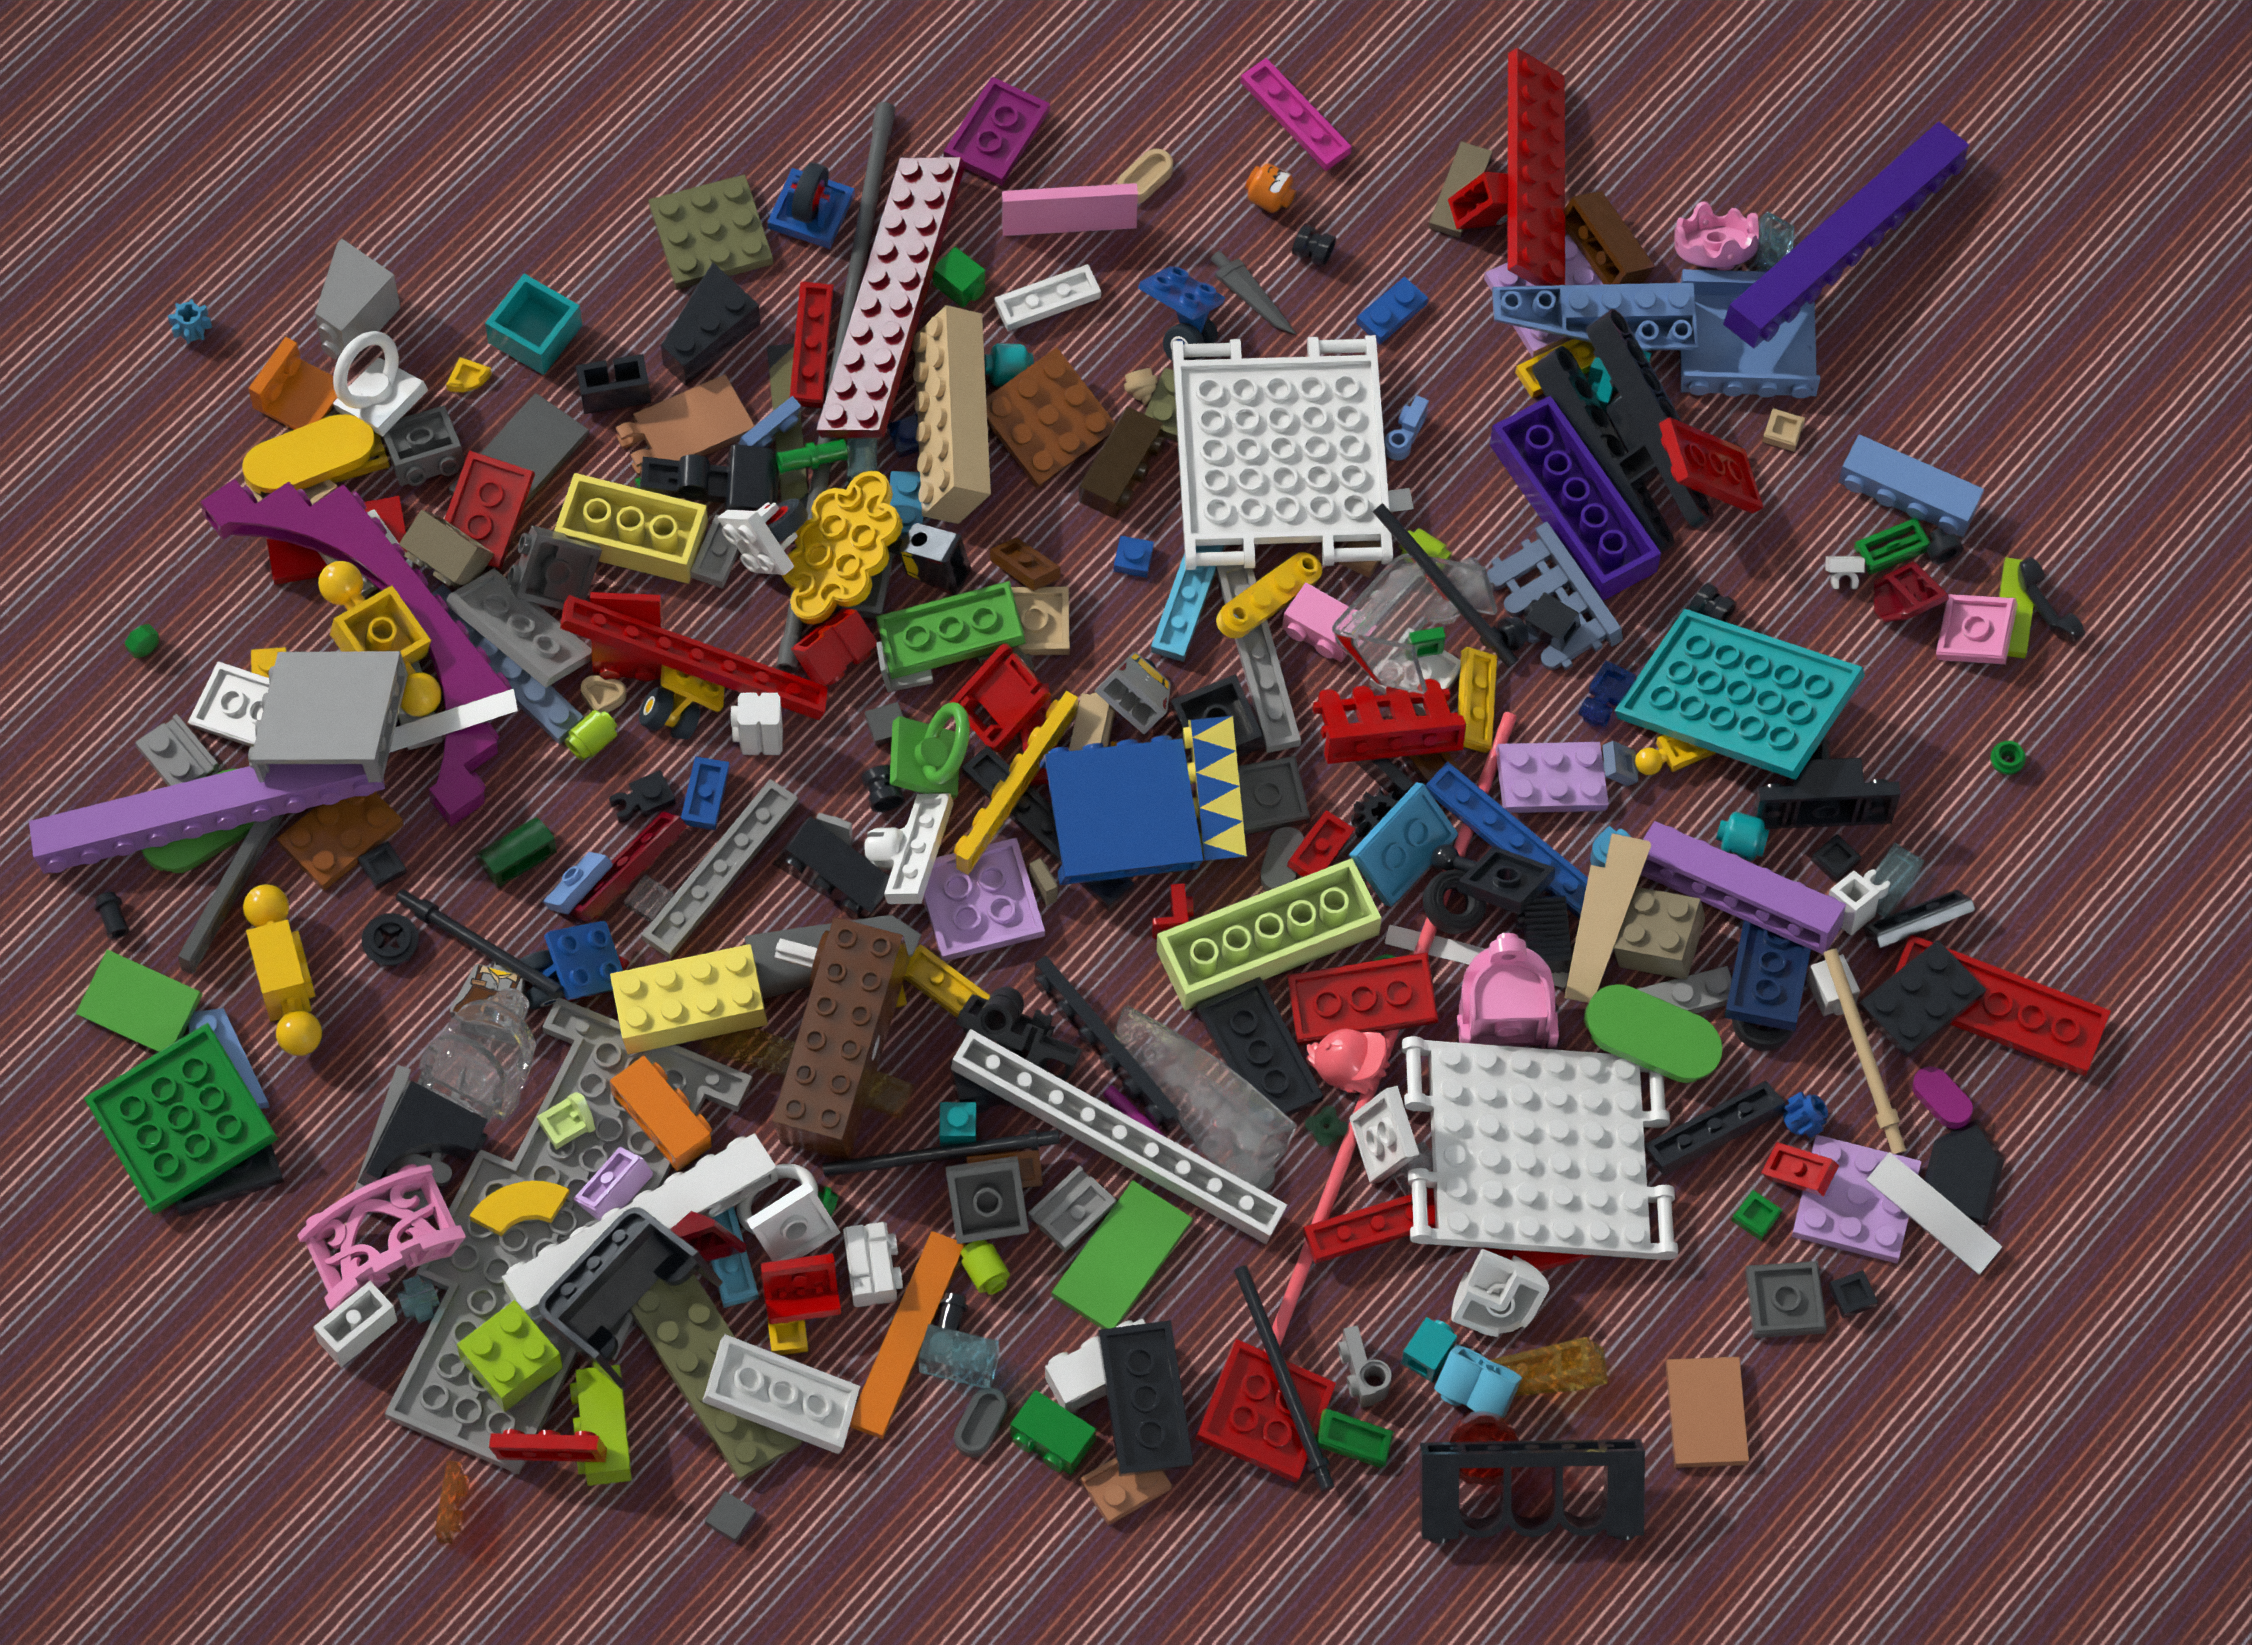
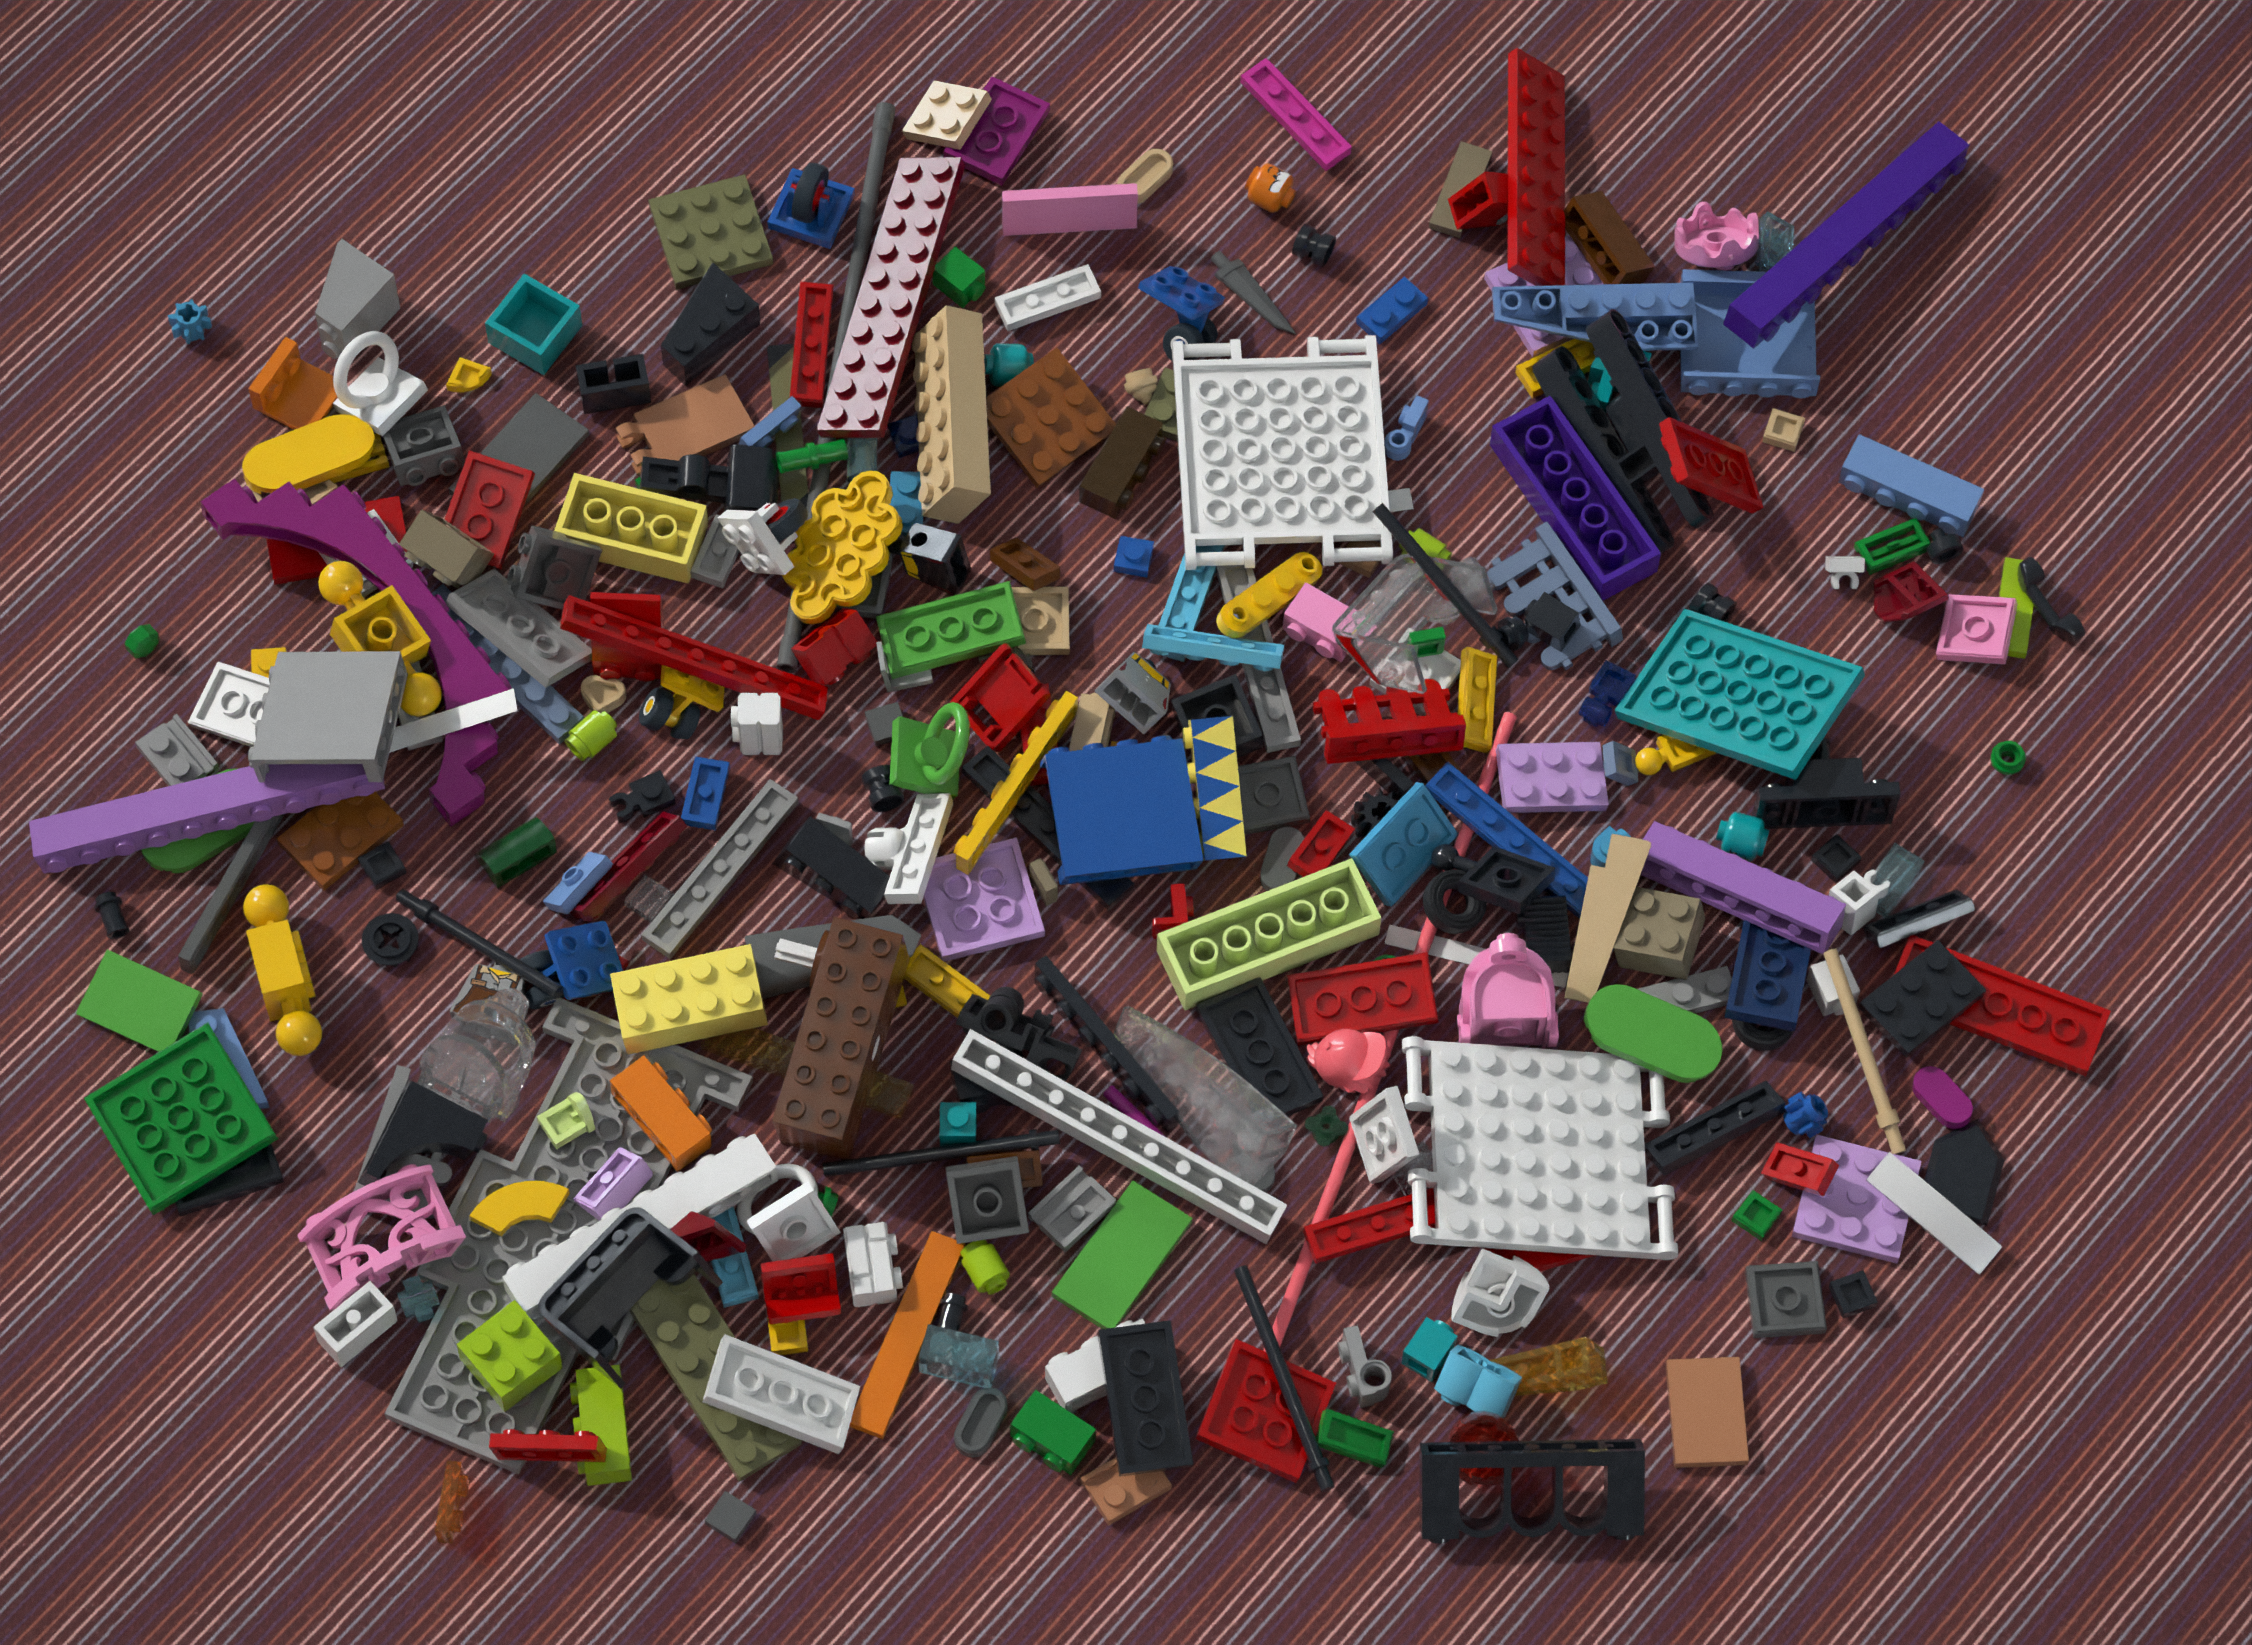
(947, 115): none -> tan plate
(1202, 645): none -> medium azure plate

